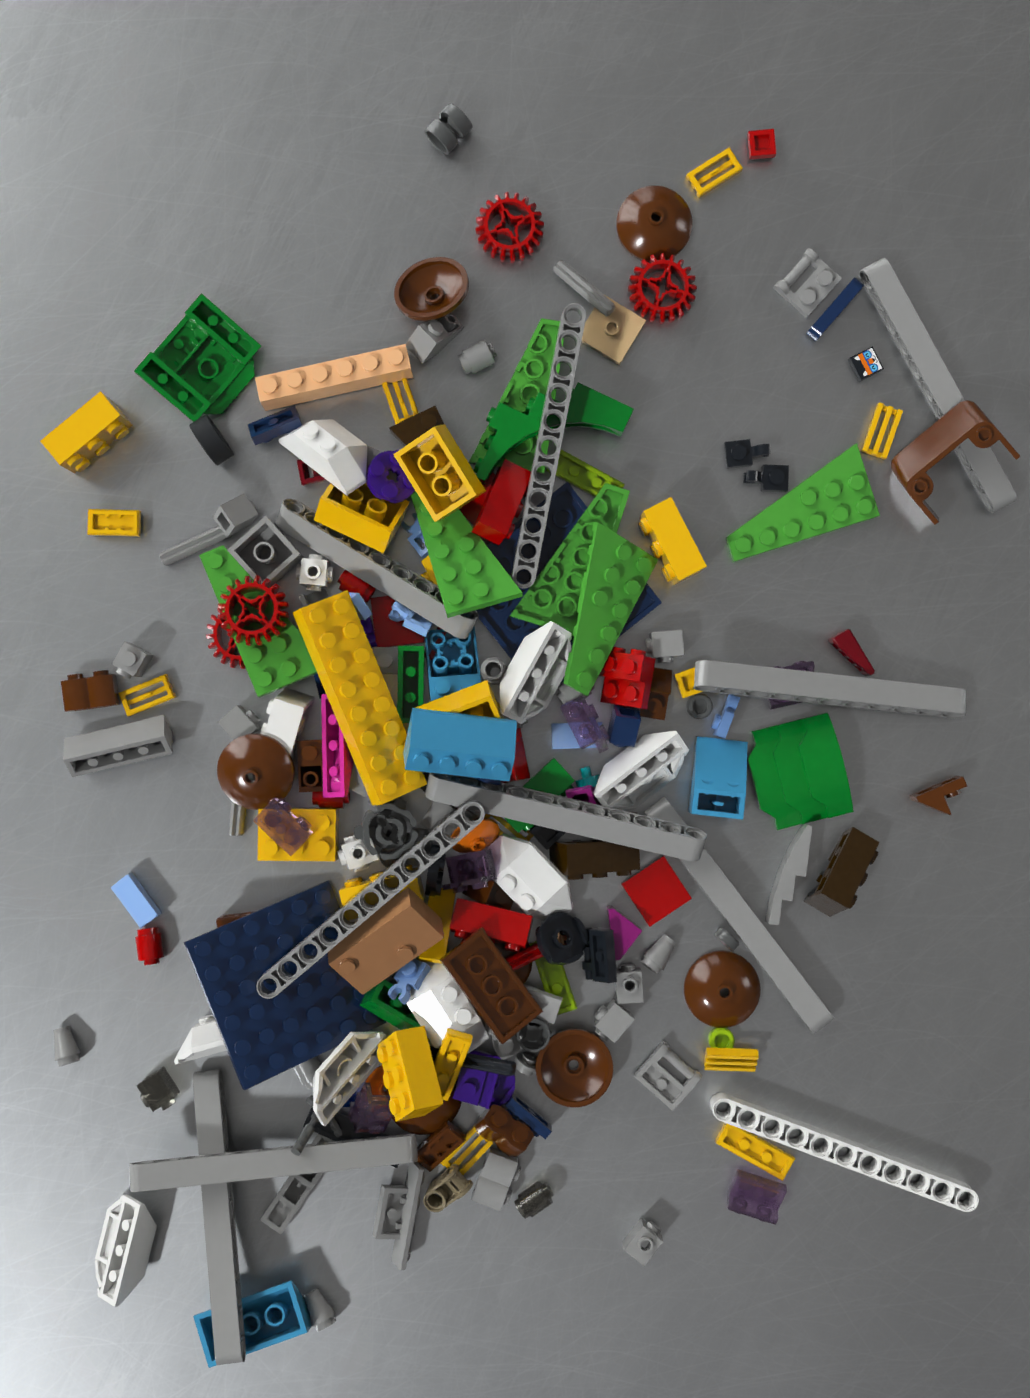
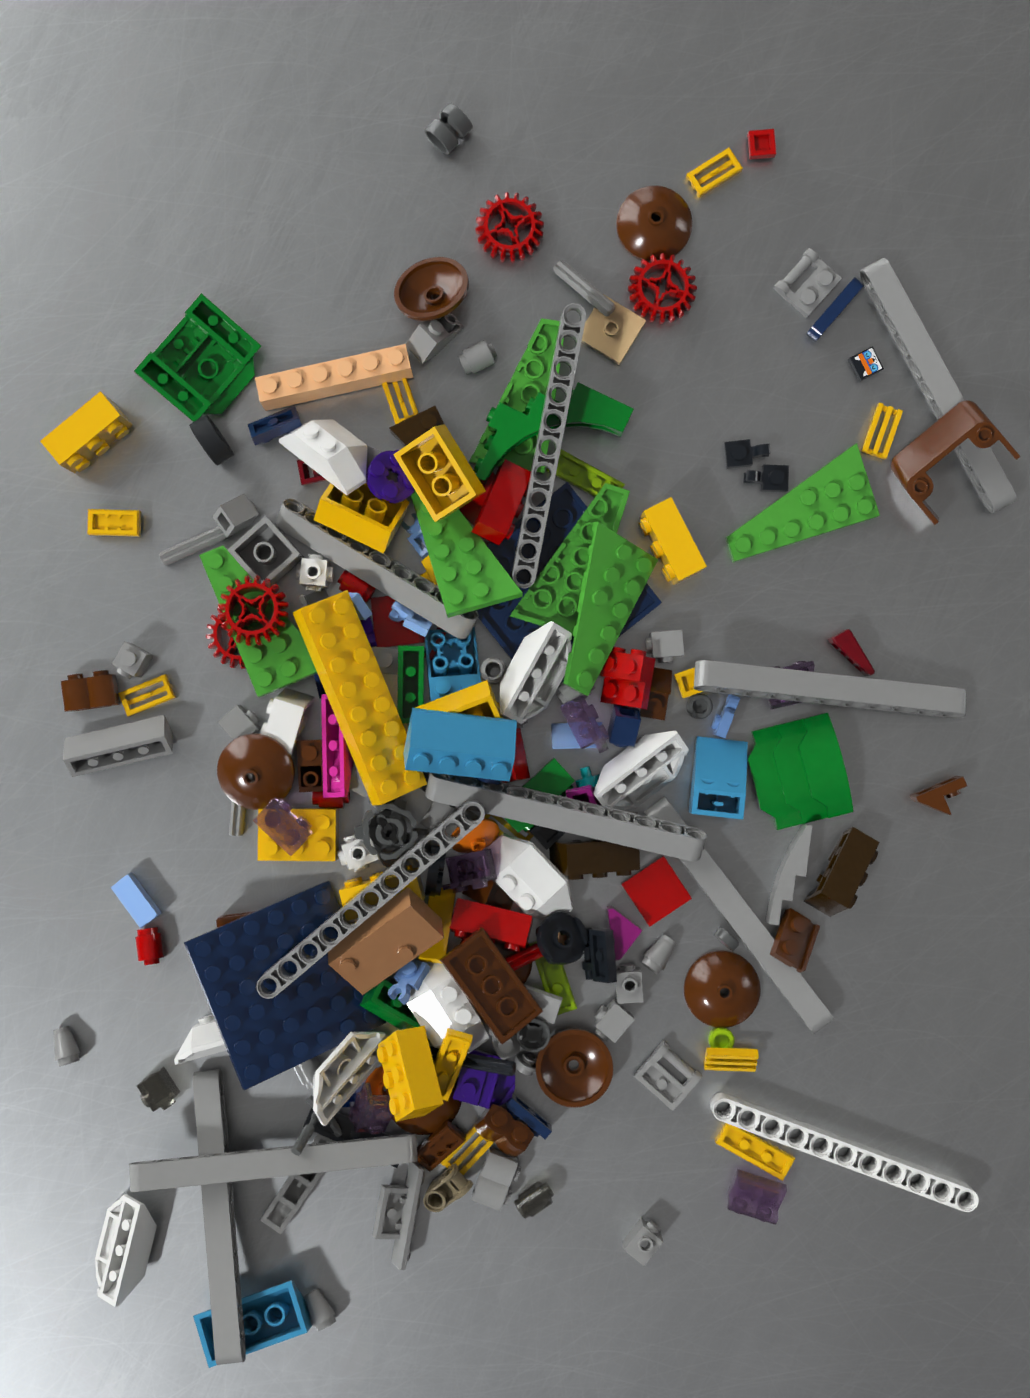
(794, 940): none -> reddish brown plate

